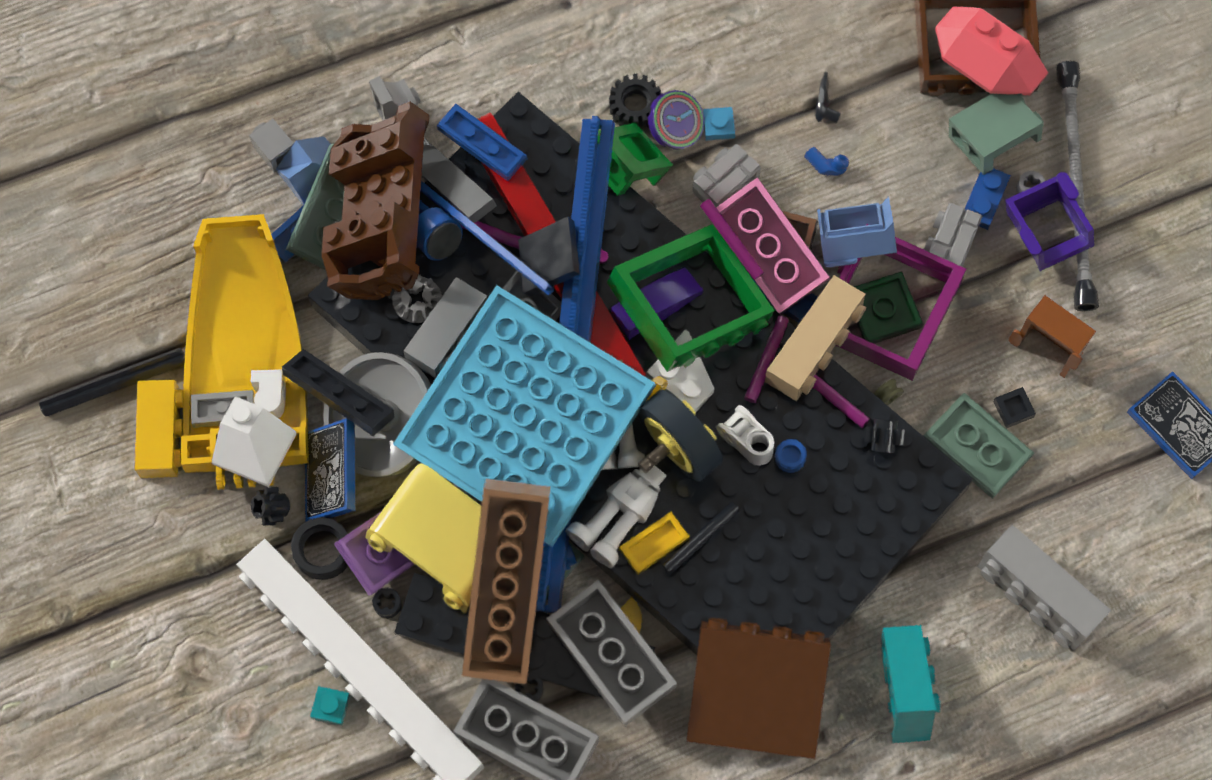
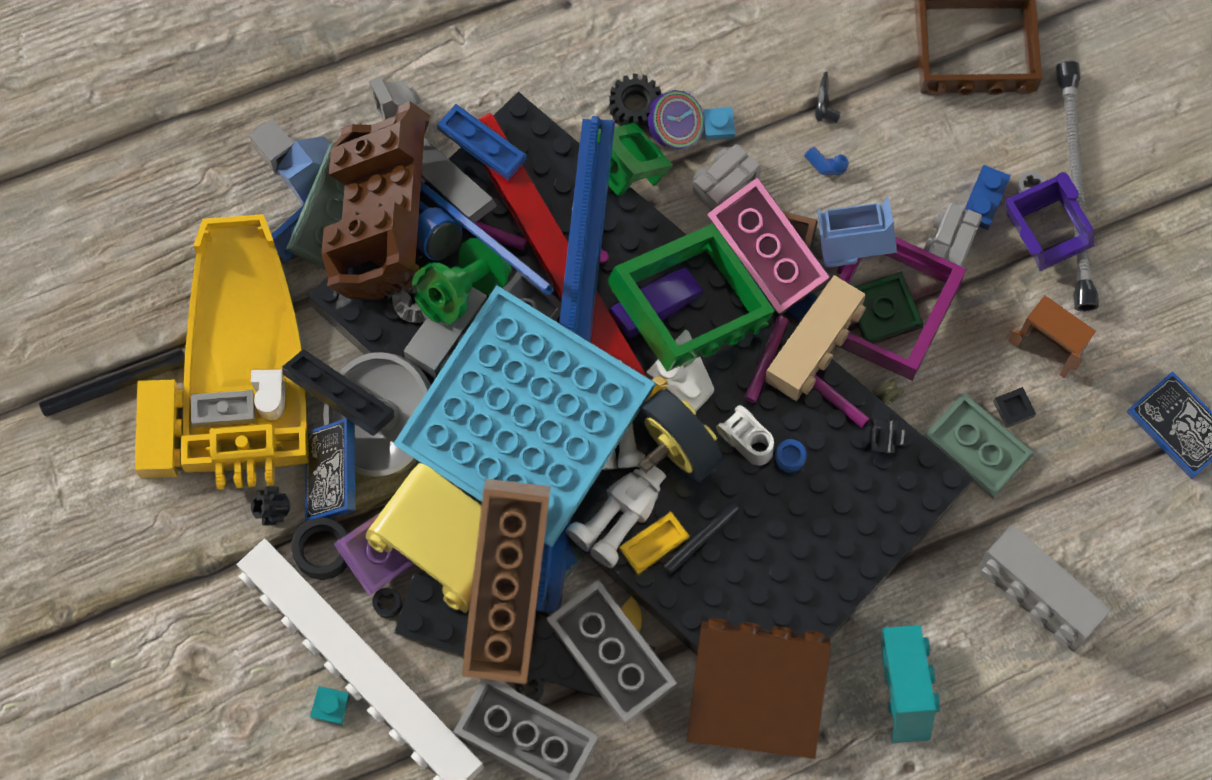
(251, 442): white slope -> none
(445, 290): none -> green piece
(550, 254): black tile -> none
(731, 239): magenta bar -> none
(989, 52): coral wedge -> none
(994, 128): sand green panel -> none

